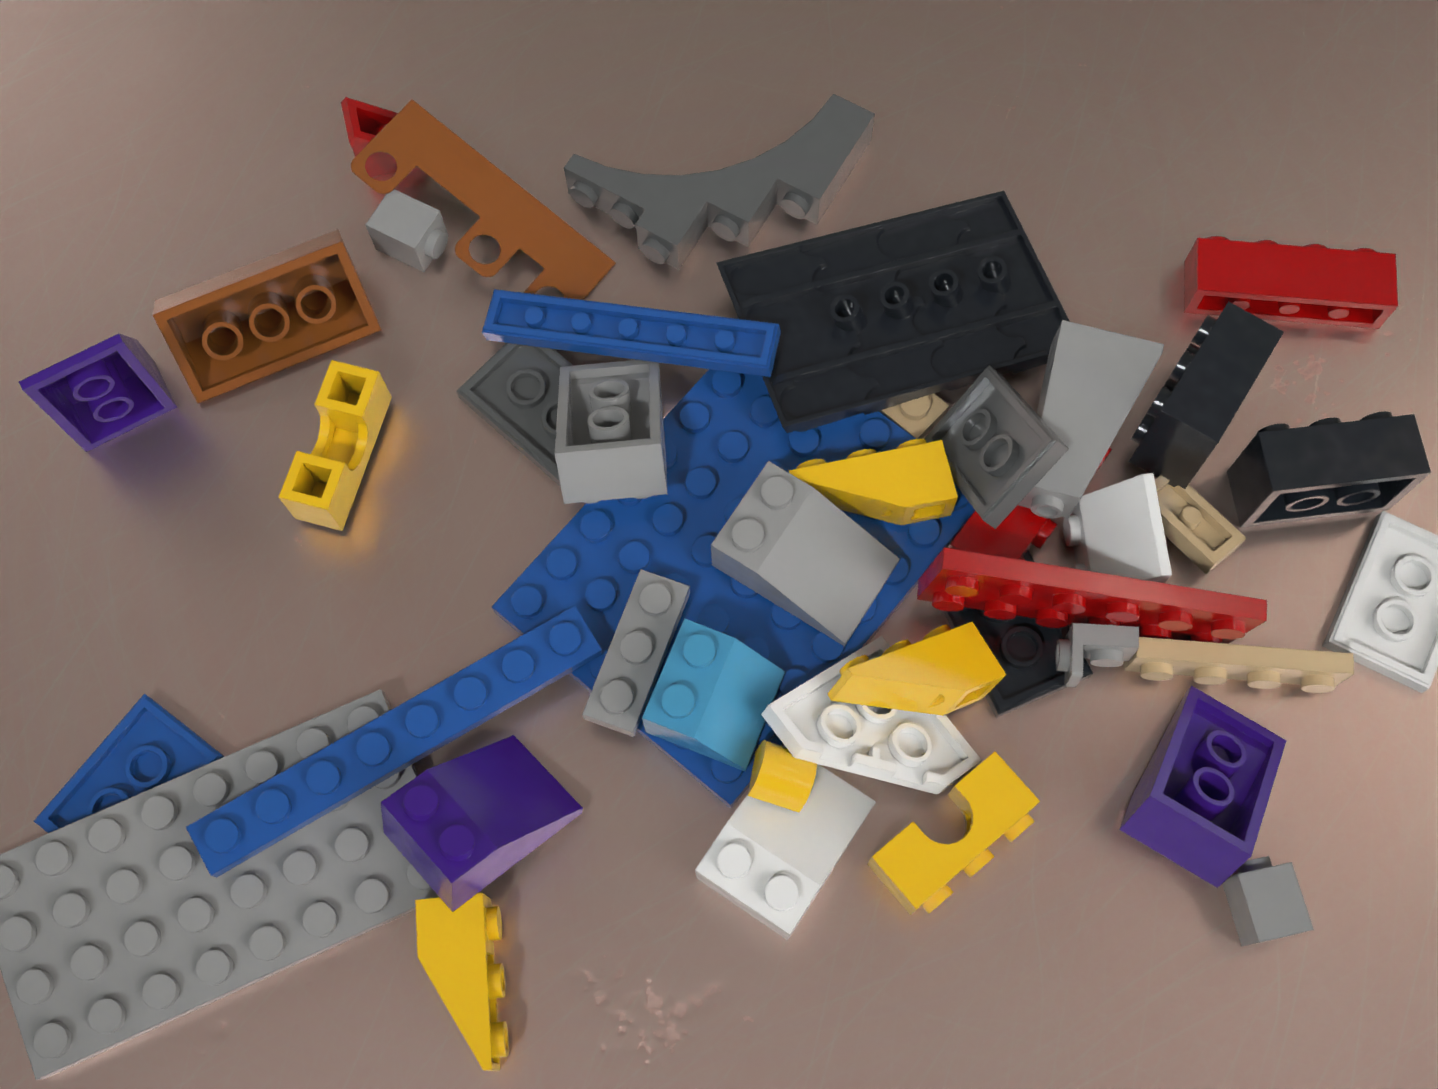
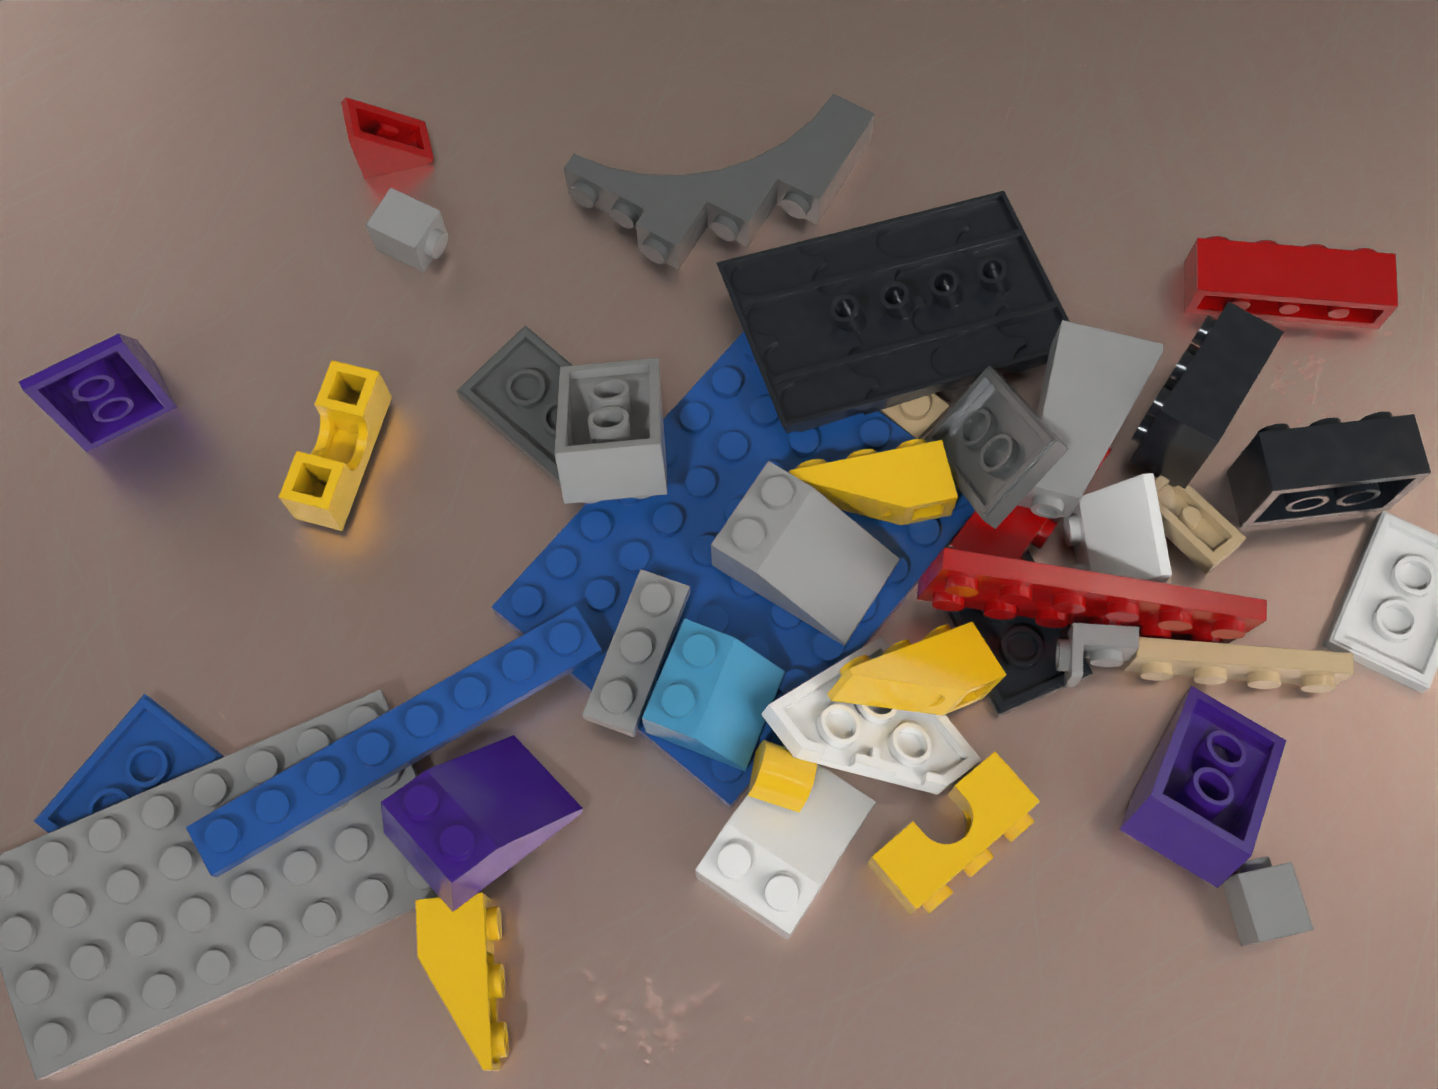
(265, 316): dark orange slope -> none
(503, 206): dark orange piece -> none
(632, 332): blue tile -> none

